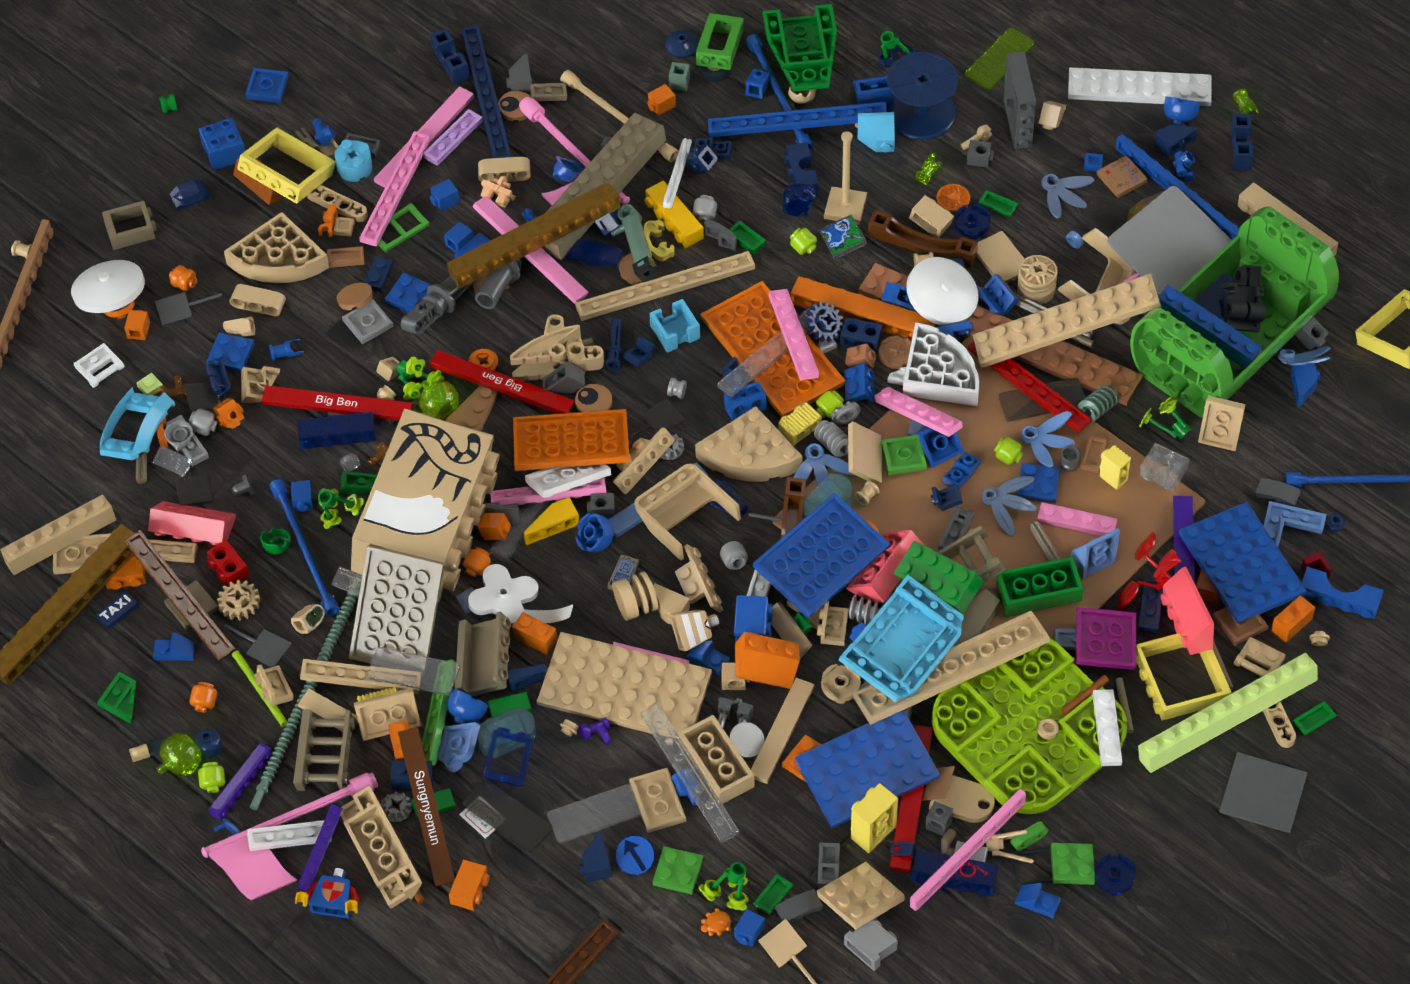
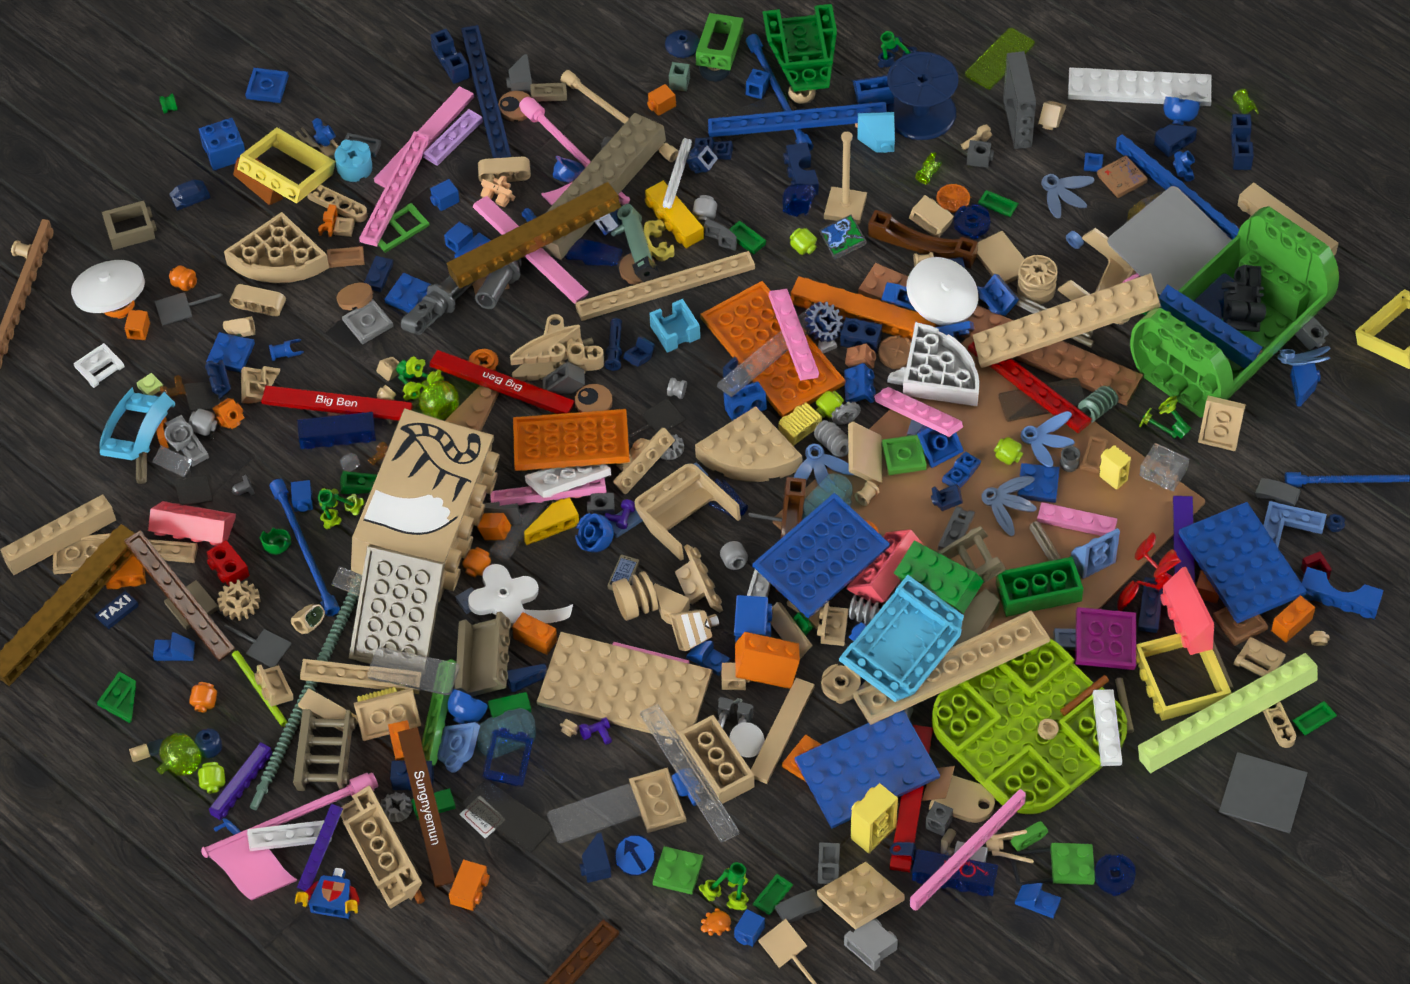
(628, 507): none -> dark purple piece

